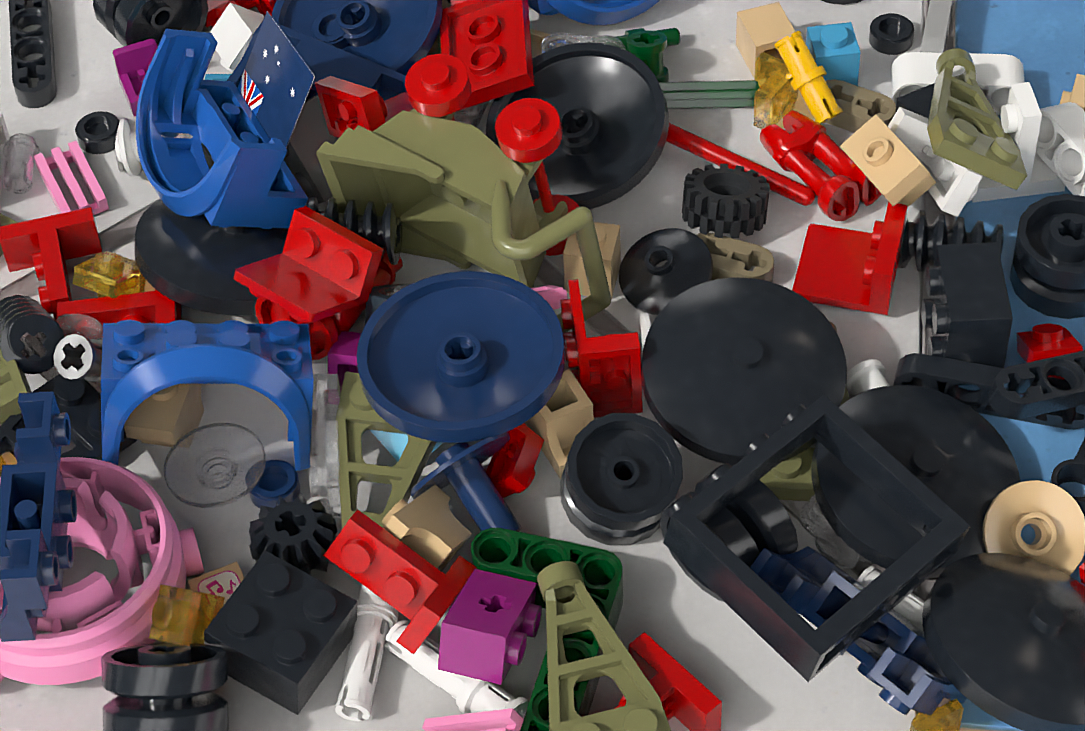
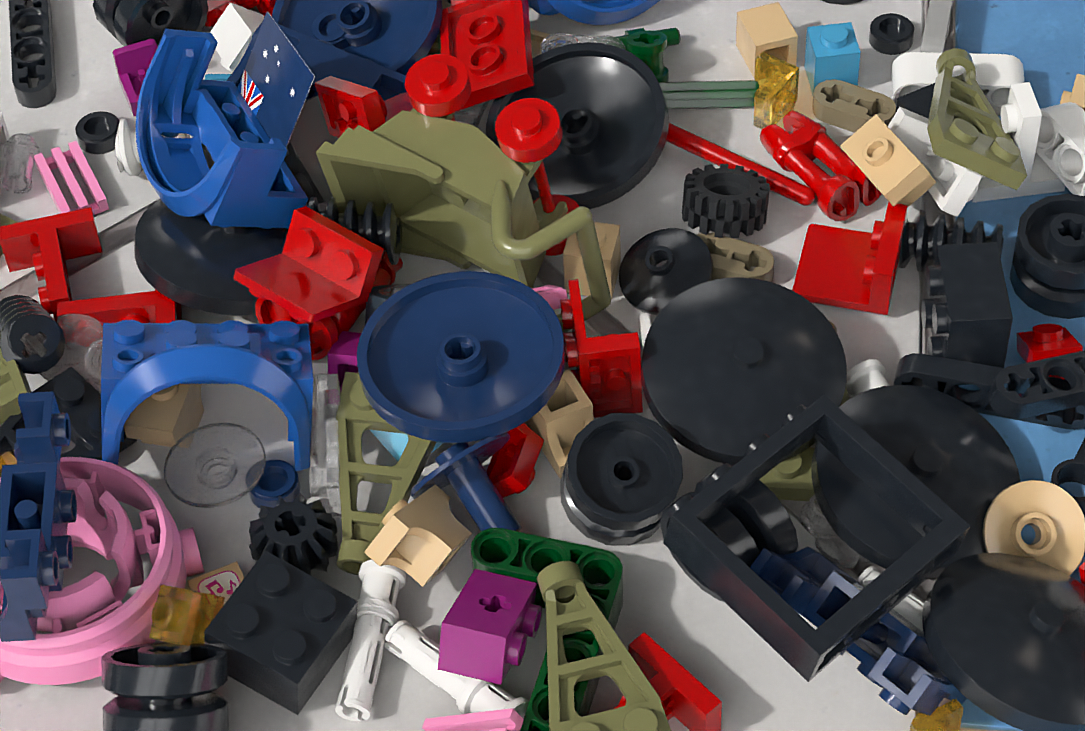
(79, 358): dark grey bush -> none
(109, 275): clear yellow bracket -> none
(398, 575): red bracket -> none
(808, 77): yellow pin -> none

